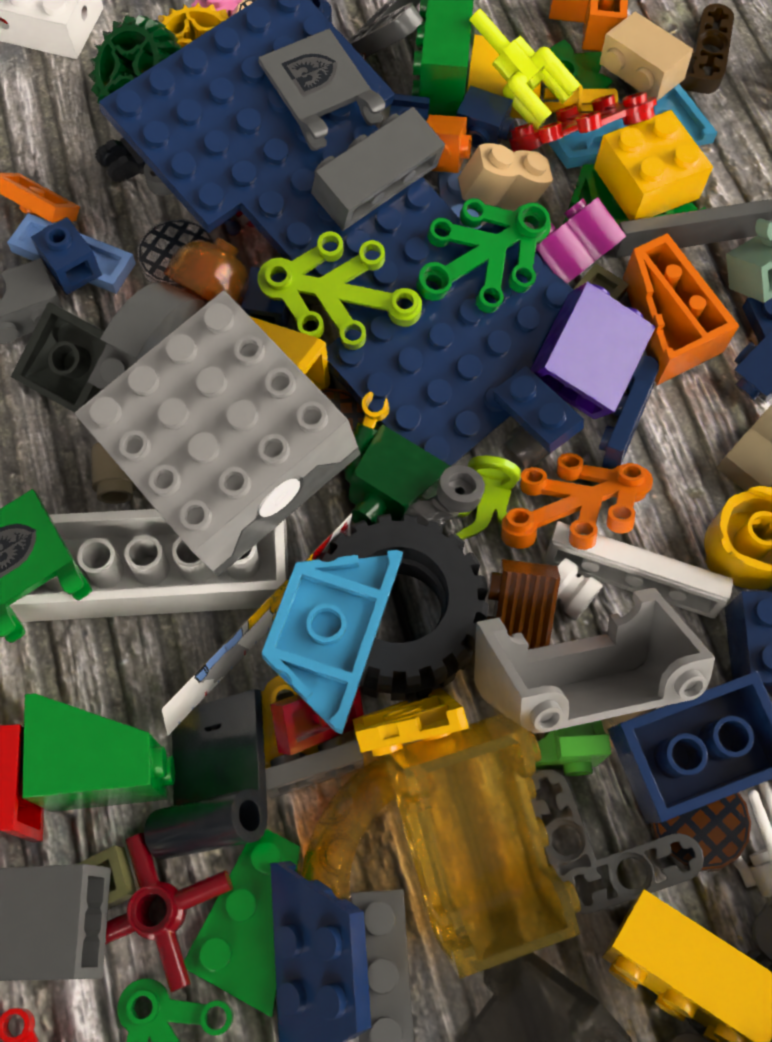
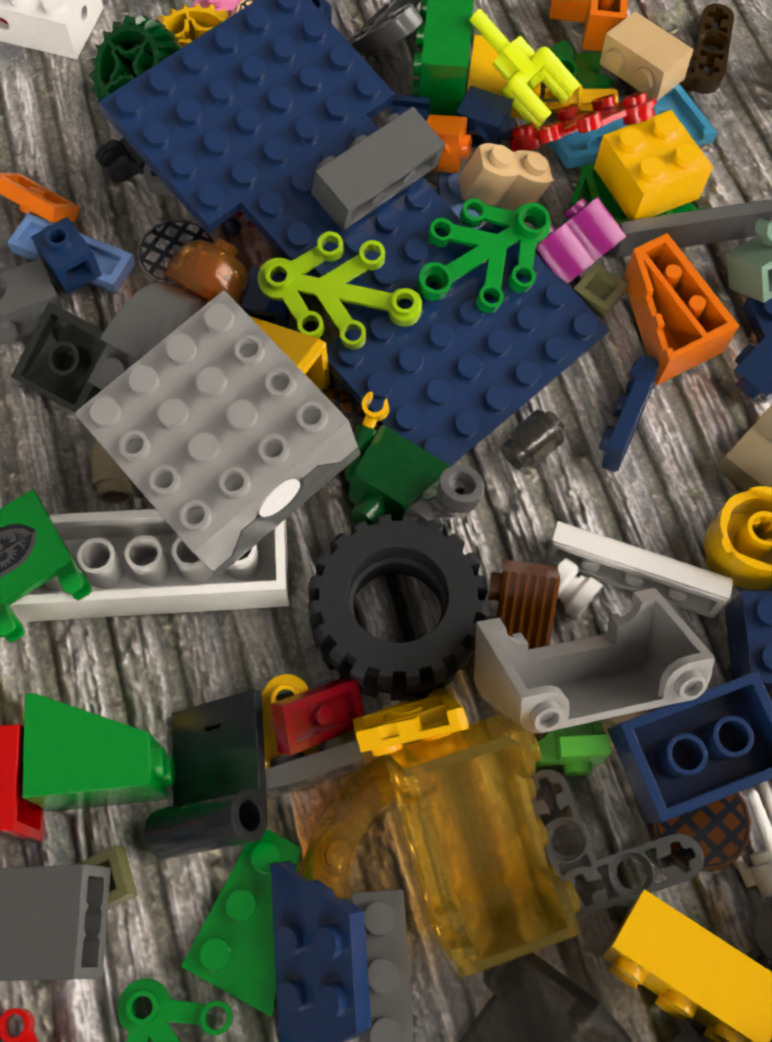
(177, 903): dark red bar -> none
(234, 648): sticker -> none
(317, 79): dark grey flag -> none
(329, 629): dark azure wing -> none
(499, 479): lime piece -> none
(538, 409): dark blue plate -> none
(592, 350): brick -> none
(625, 482): orange plant -> none

